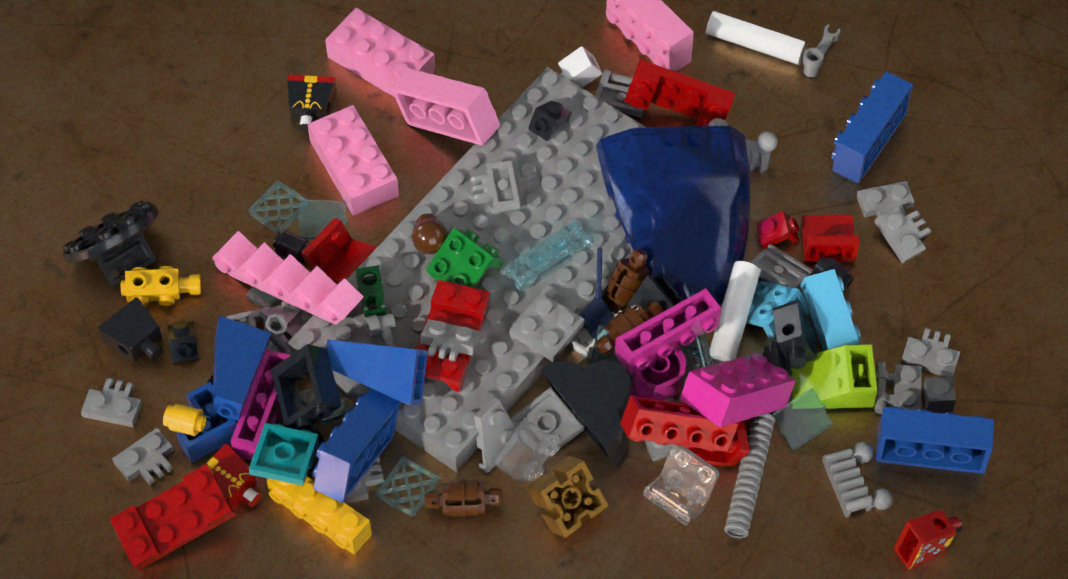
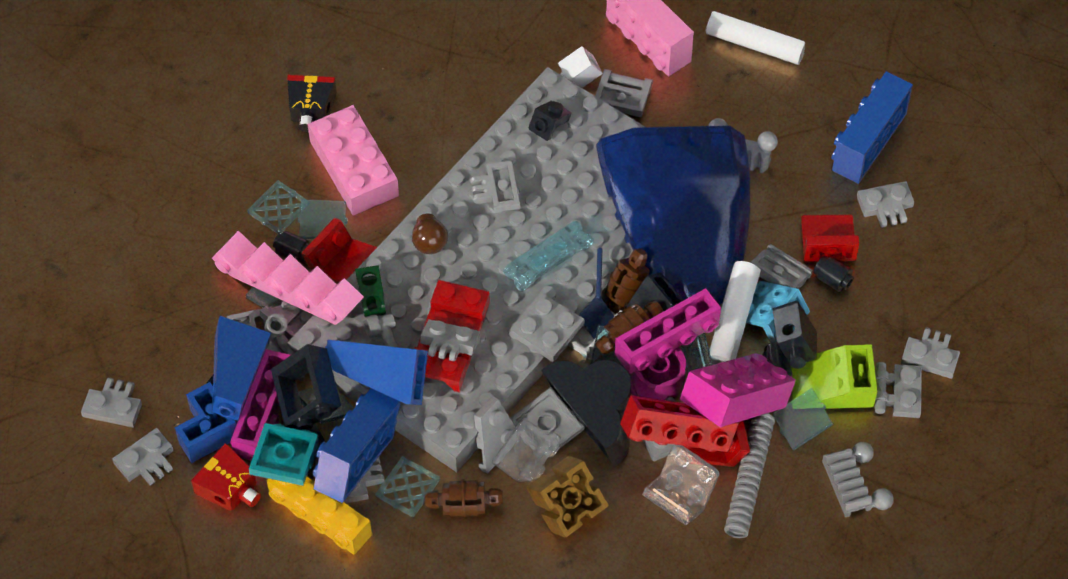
(117, 245): black bracket -> none
(132, 332): black torso -> none
(153, 290): yellow brick -> none
(172, 518): red piece -> none
(182, 341): black bracket -> none
(184, 419): yellow brick -> none
(376, 51): bright pink brick -> none
(446, 106): bright pink brick -> none
(463, 259): green bracket -> none
(678, 93): red piece -> none
(777, 229): red bracket -> none
(814, 56): light grey brick -> none
(829, 310): medium azure brick -> none
(903, 233): light grey hinge -> none
(926, 537): red torso -> none
(934, 439): blue brick -> none
(938, 394): dark grey brick -> none

